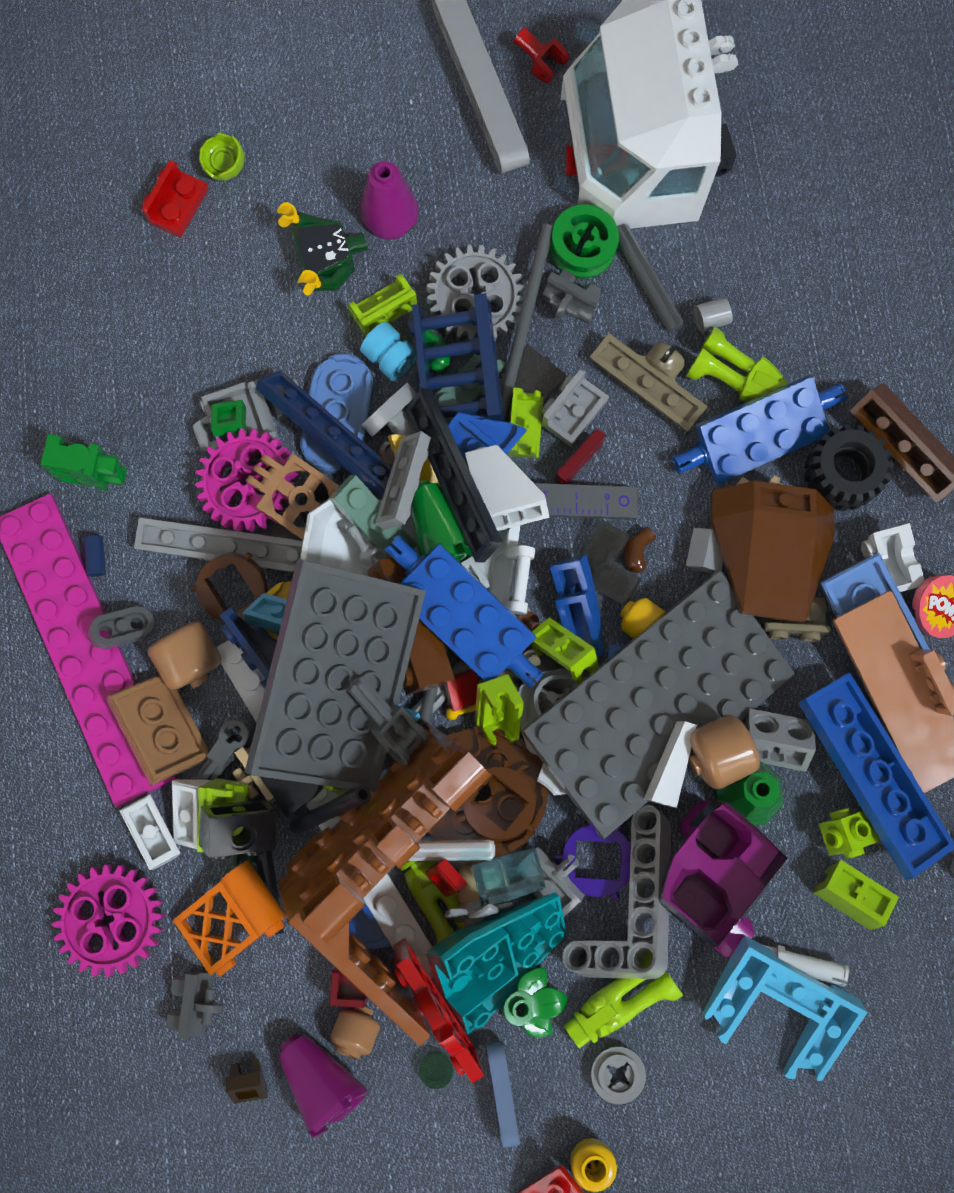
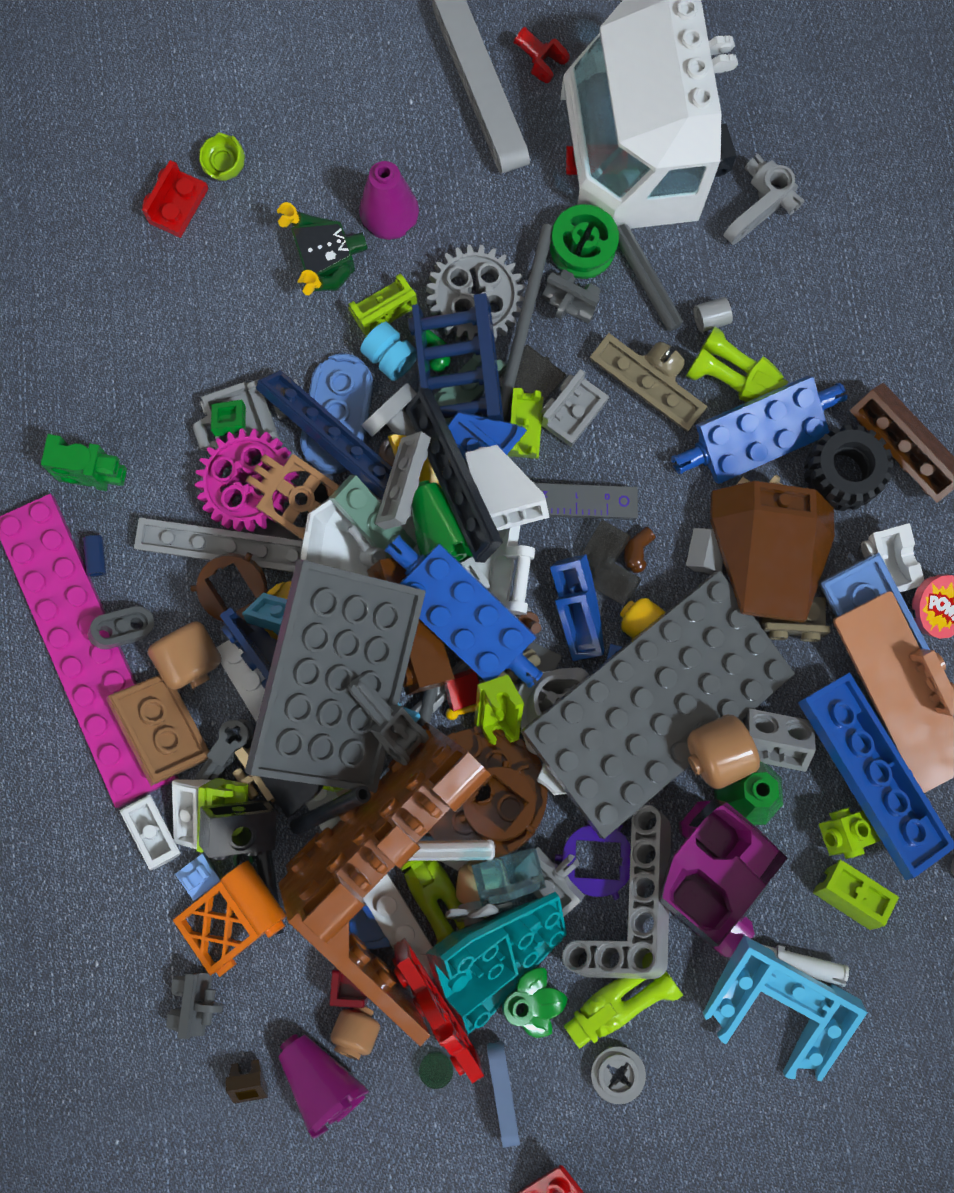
(78, 929): dark pink gear -> none
(198, 877): none -> light blue tile
(445, 877): red tile -> none
(564, 648): lime hinge -> none
(580, 457): dark red tile -> none
(598, 1175): yellow head -> none
(670, 772): white piece -> none
(770, 198): none -> light grey piece

